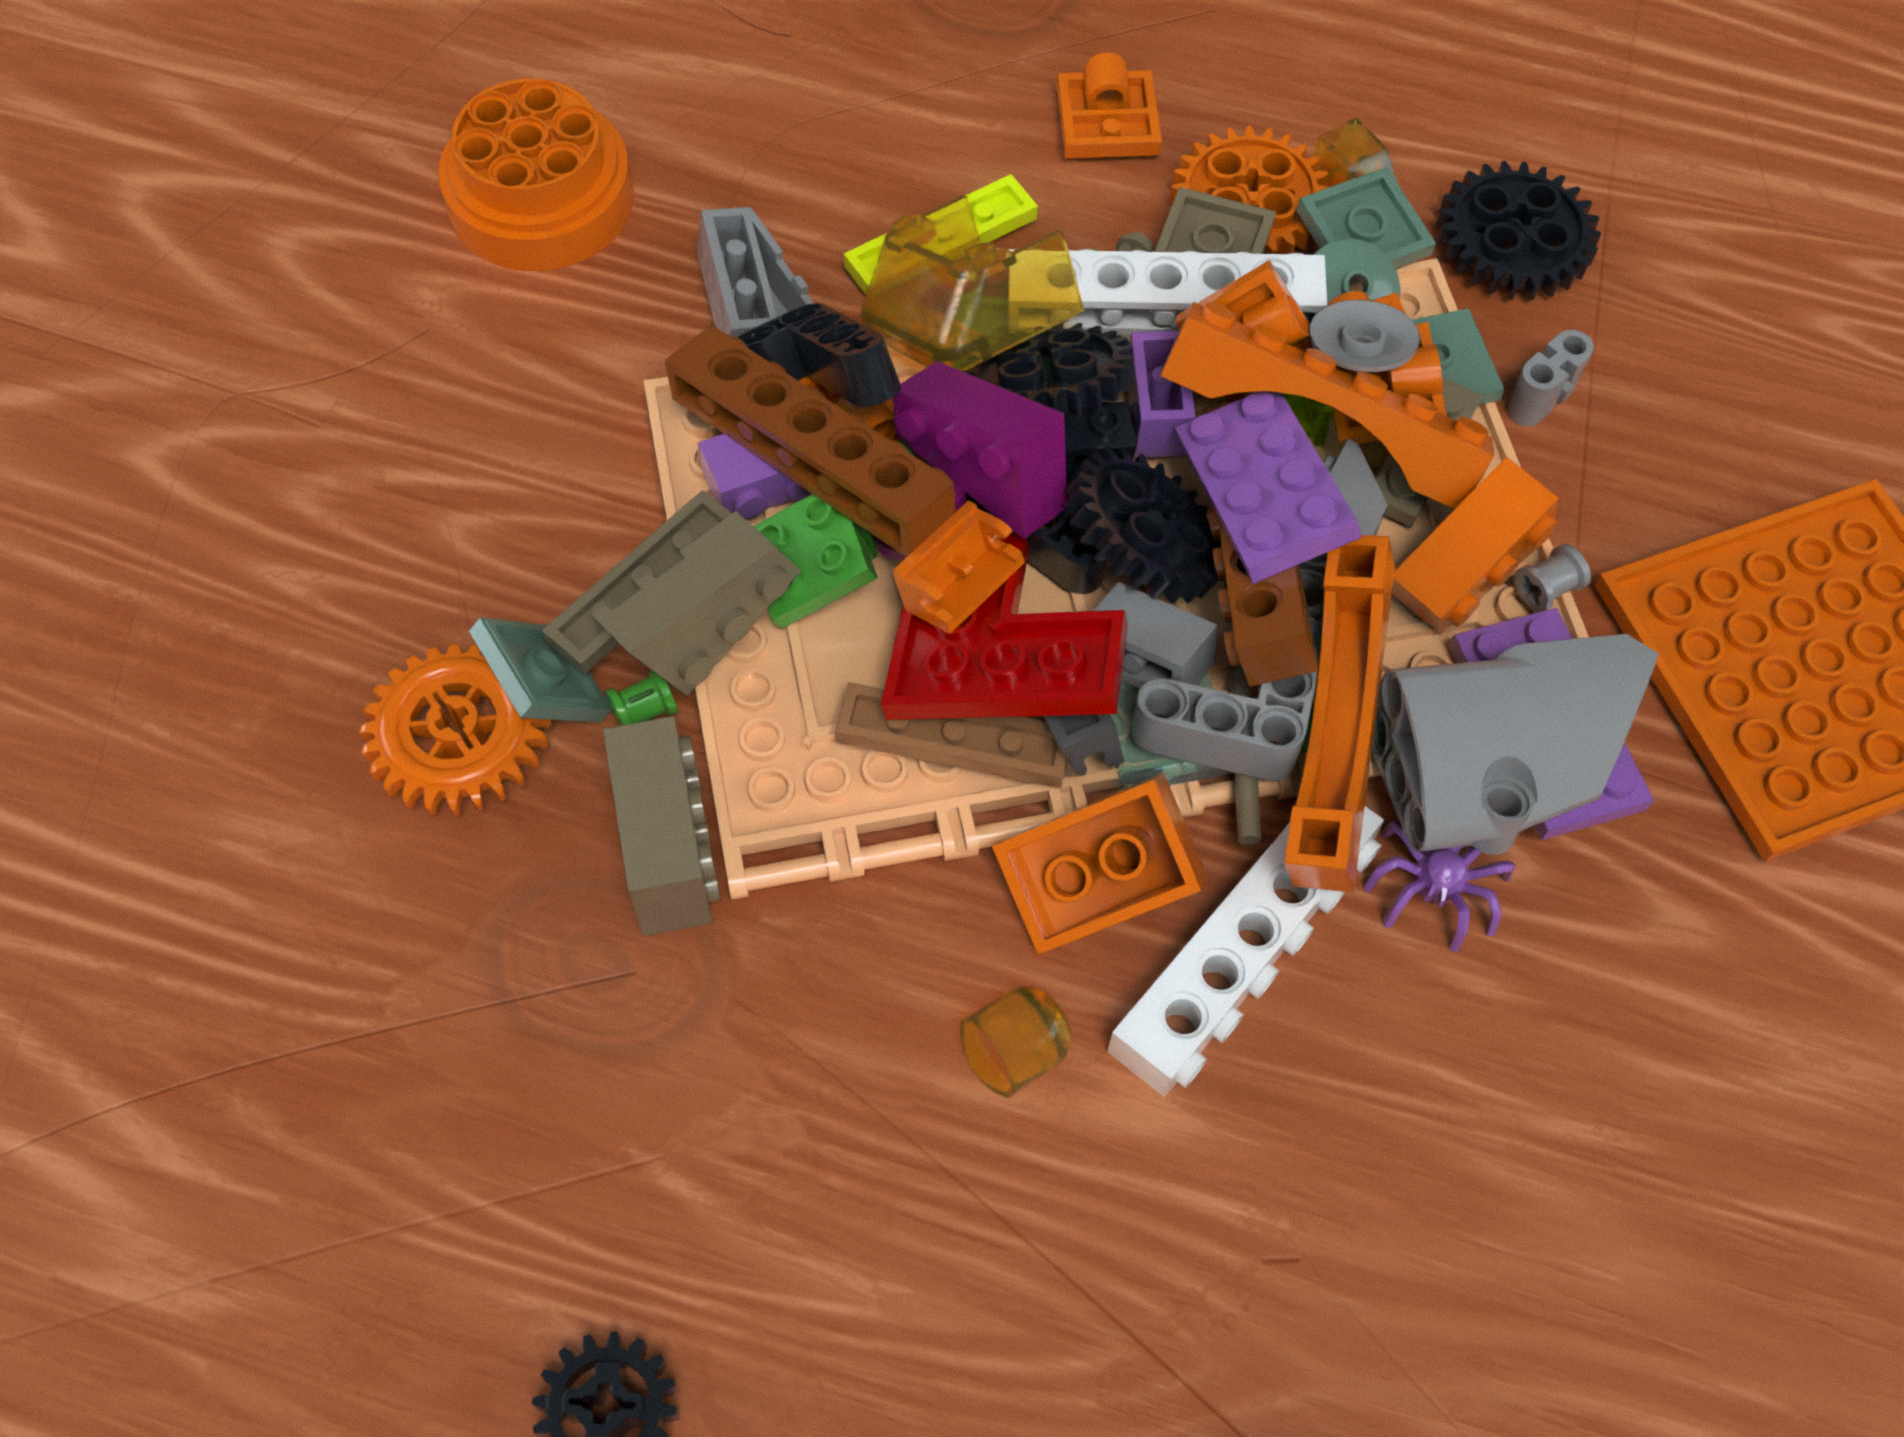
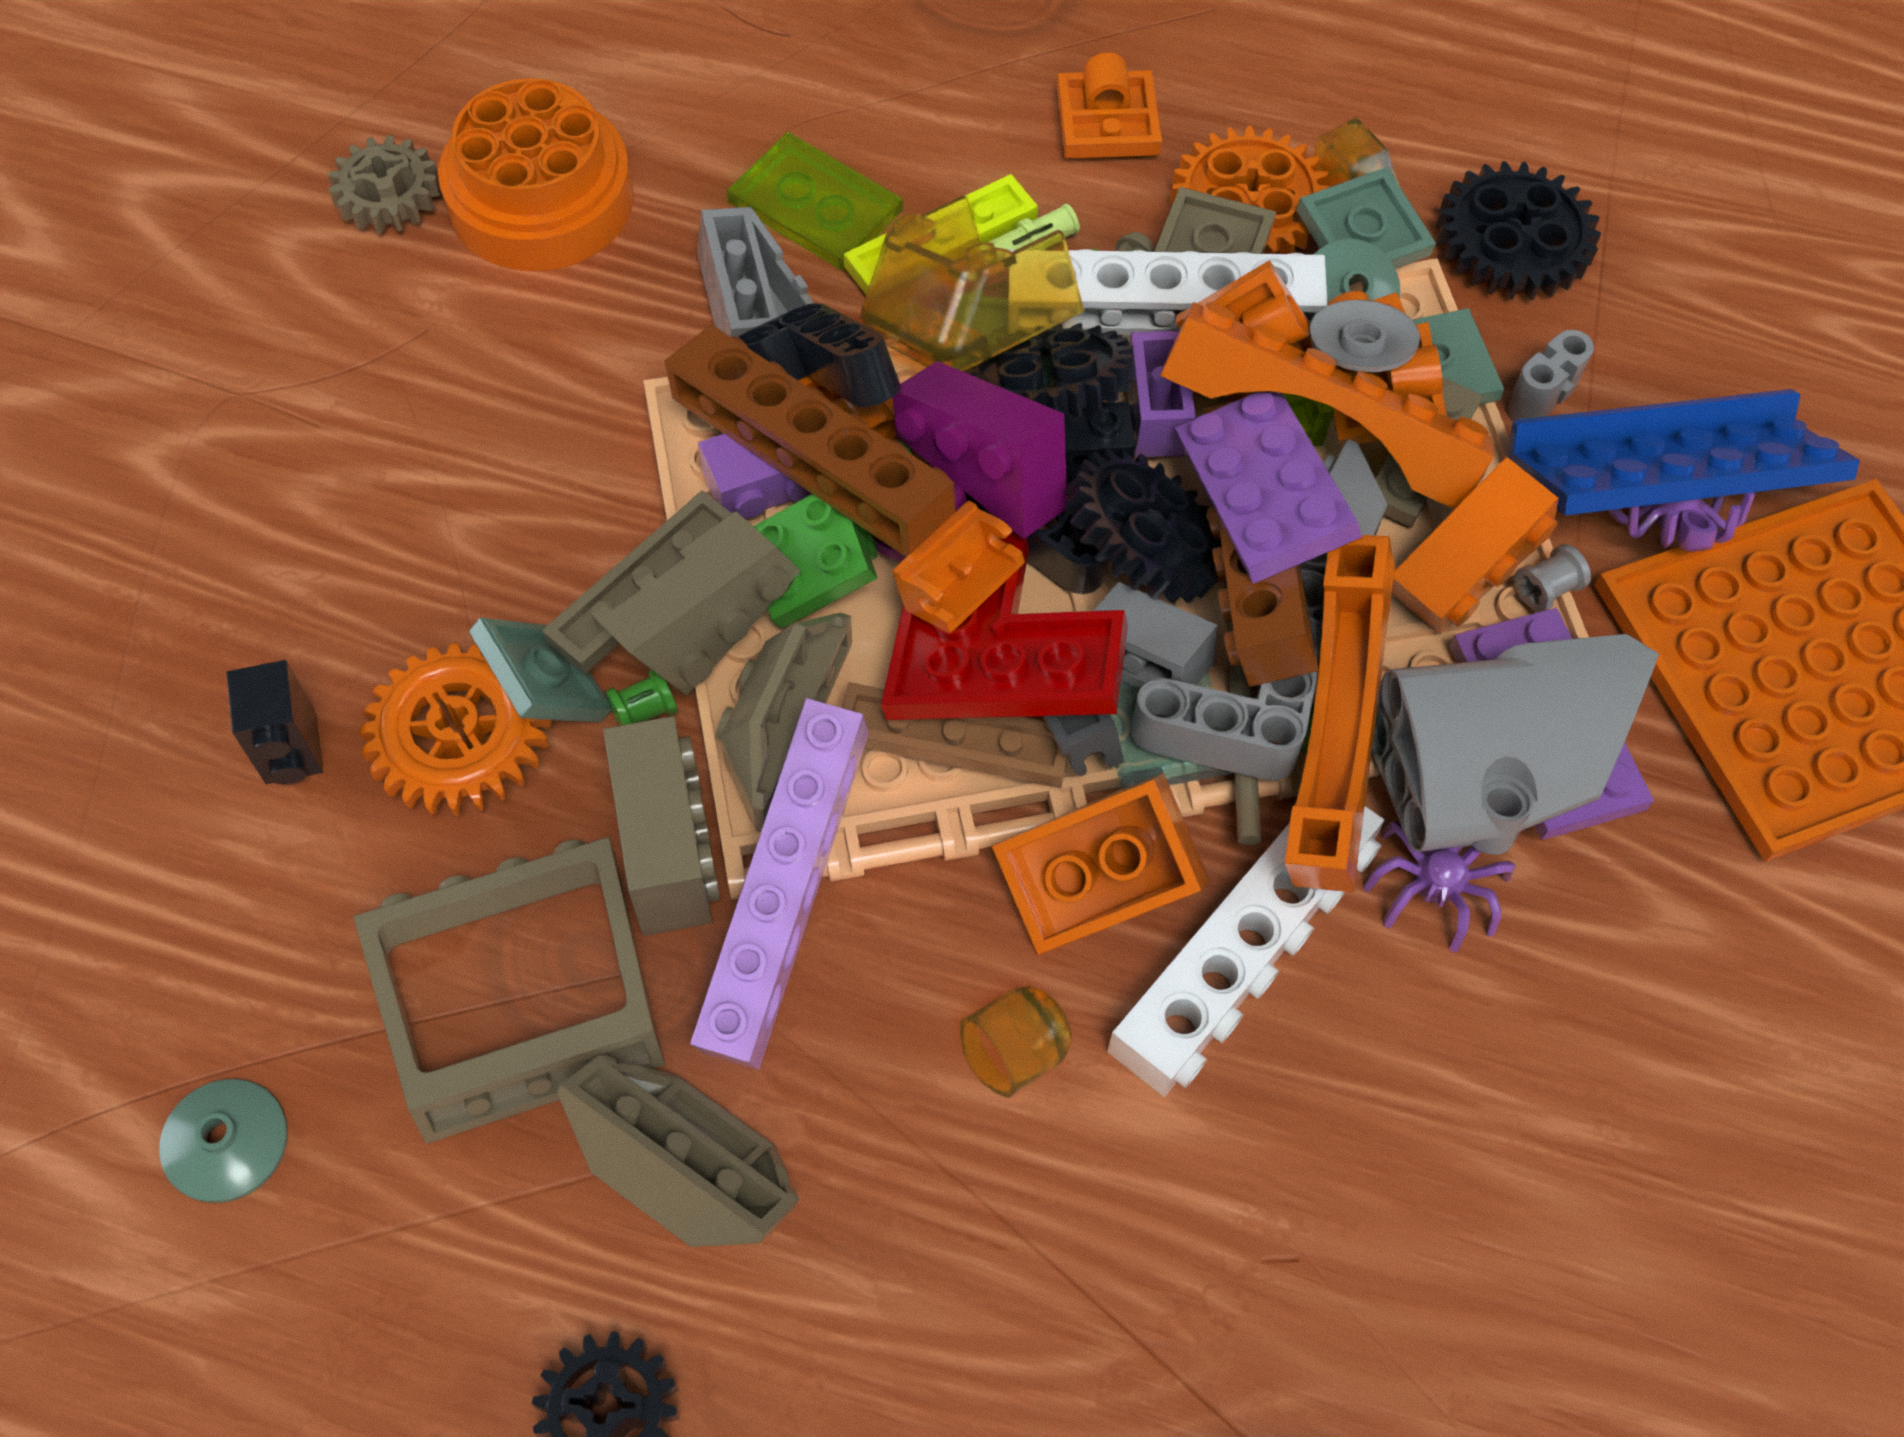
(239, 1161): none -> sand green dish
(274, 722): none -> black brick
(384, 184): none -> dark tan gear
(532, 1070): none -> dark tan windscreen
(676, 1154): none -> dark tan wedge
(760, 728): none -> dark tan wedge
(781, 885): none -> lavender brick
(815, 199): none -> clear neon green tile
(1028, 231): none -> yellowish green pin
(1676, 452): none -> blue bracket
(1694, 519): none -> medium lavender animal

